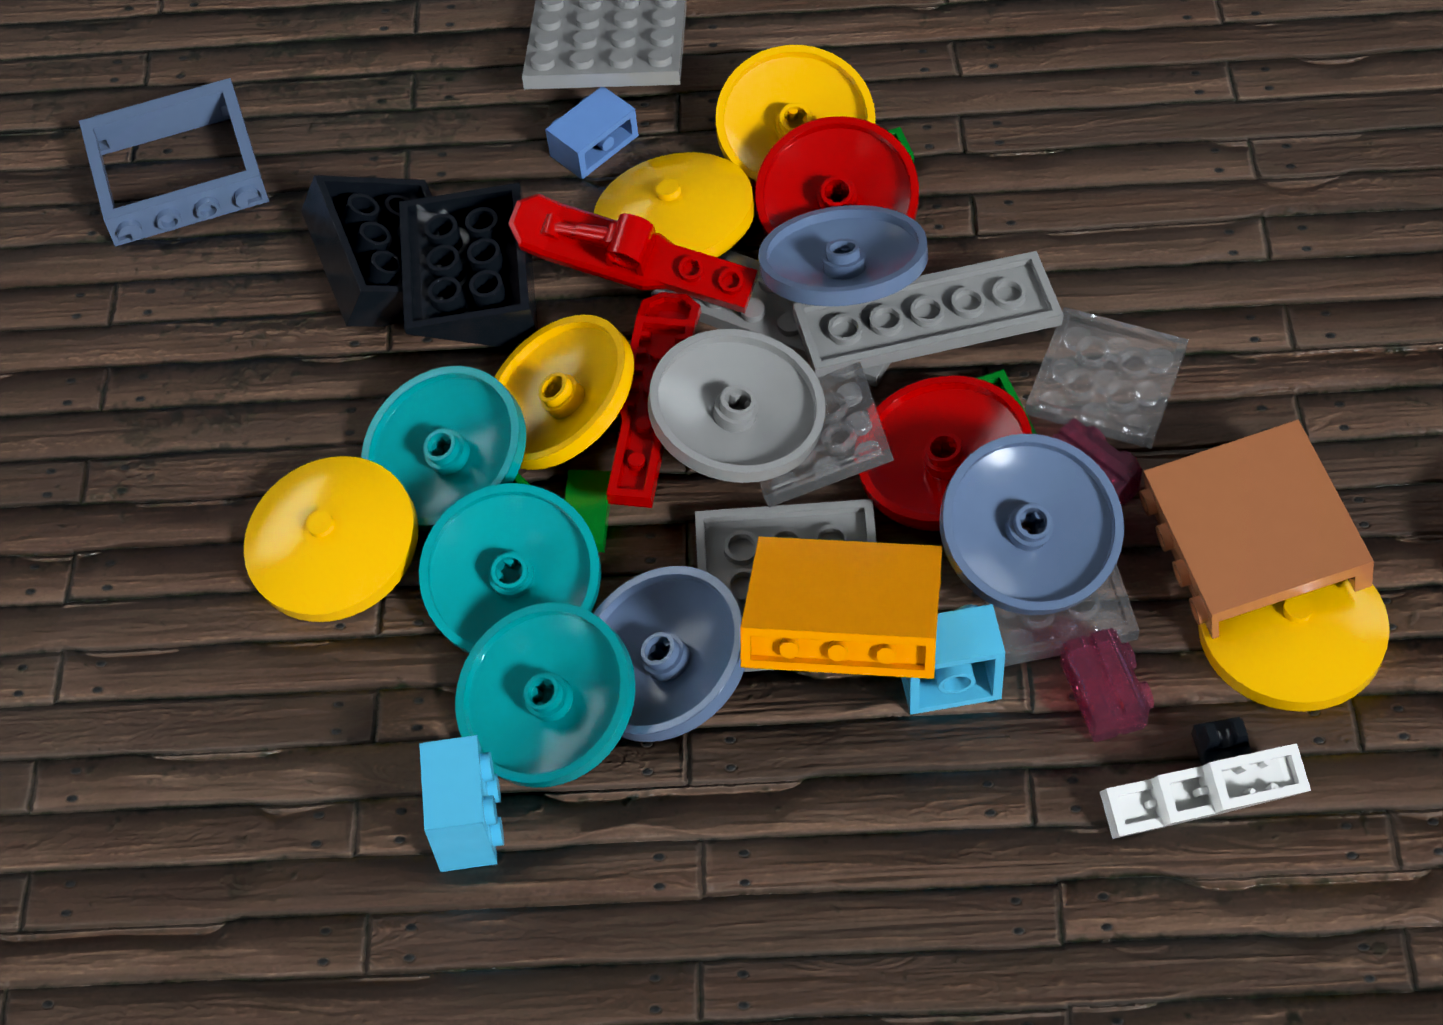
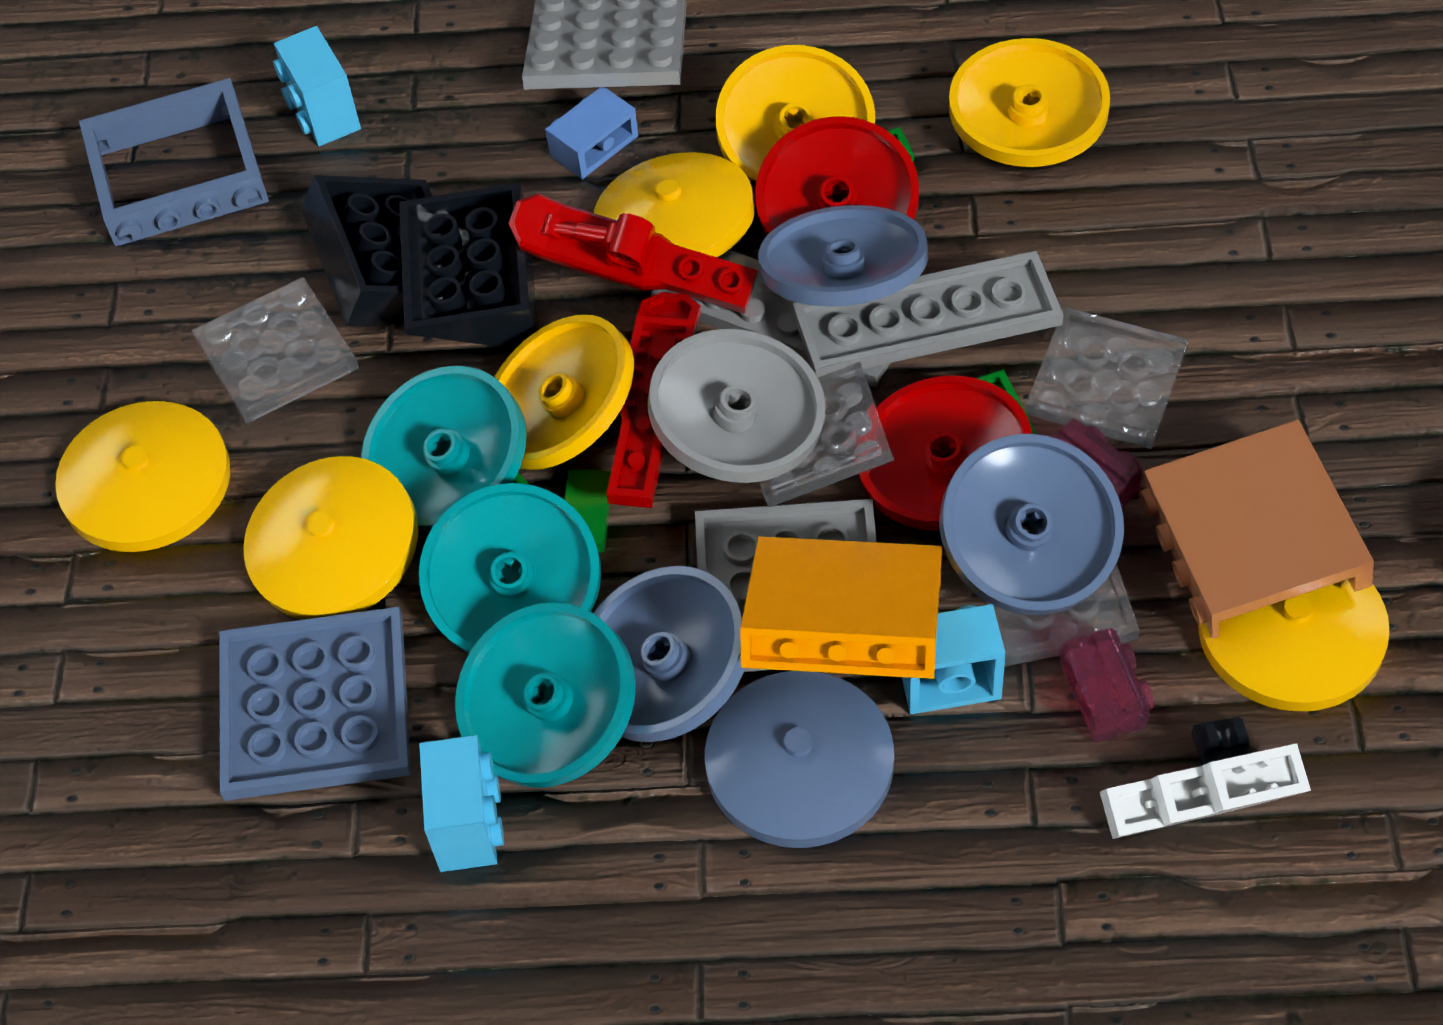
(143, 476): none -> yellow dish
(275, 350): none -> clear plate
(313, 704): none -> sand blue plate
(316, 86): none -> medium azure brick
(799, 759): none -> sand blue dish
(1029, 102): none -> yellow dish

